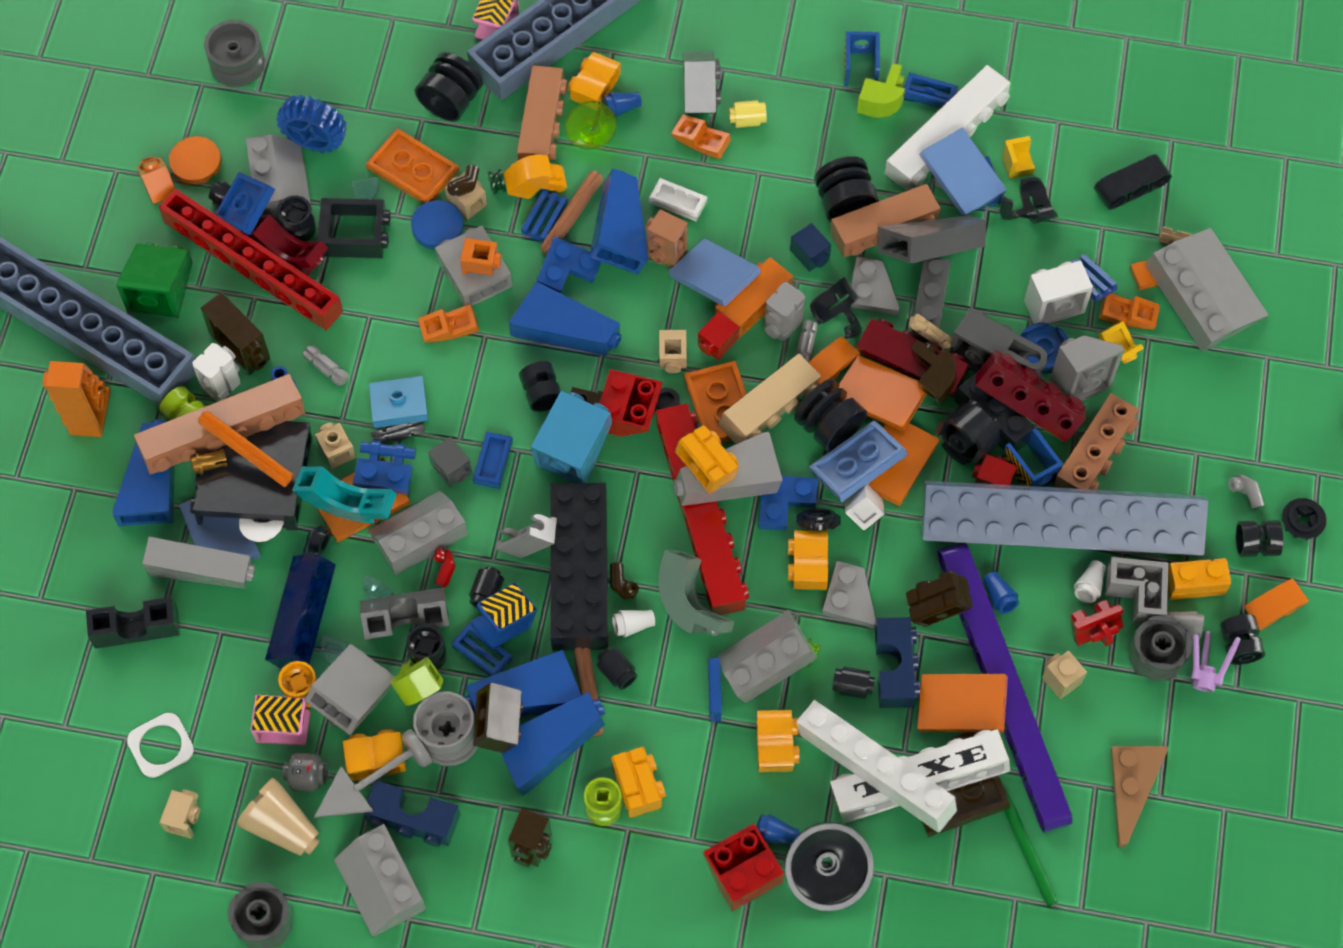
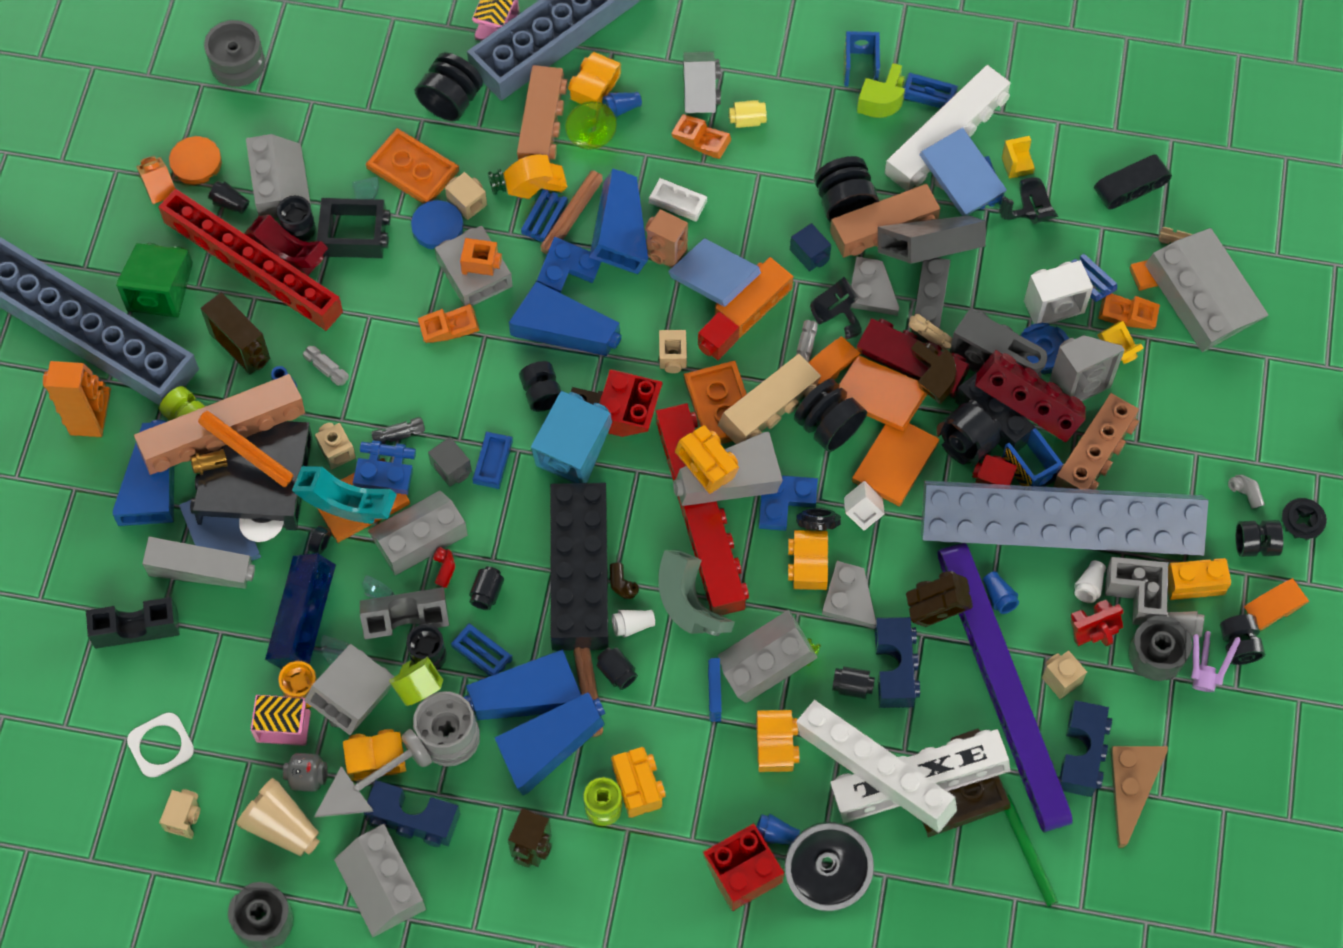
(217, 371): white brick -> none
(245, 202): blue tile -> none
(311, 123): blue gear -> none
(398, 401): dark azure plate -> none
(464, 184): dark brown arm -> none
(497, 718): brick -> none
(504, 616): piece -> none
(529, 538): light grey hinge -> none
(667, 398): black tile -> none
(784, 312): light grey brick -> none
(858, 461): medium blue tile -> none
(962, 702): orange tile -> none
(1088, 724): none -> dark blue arch

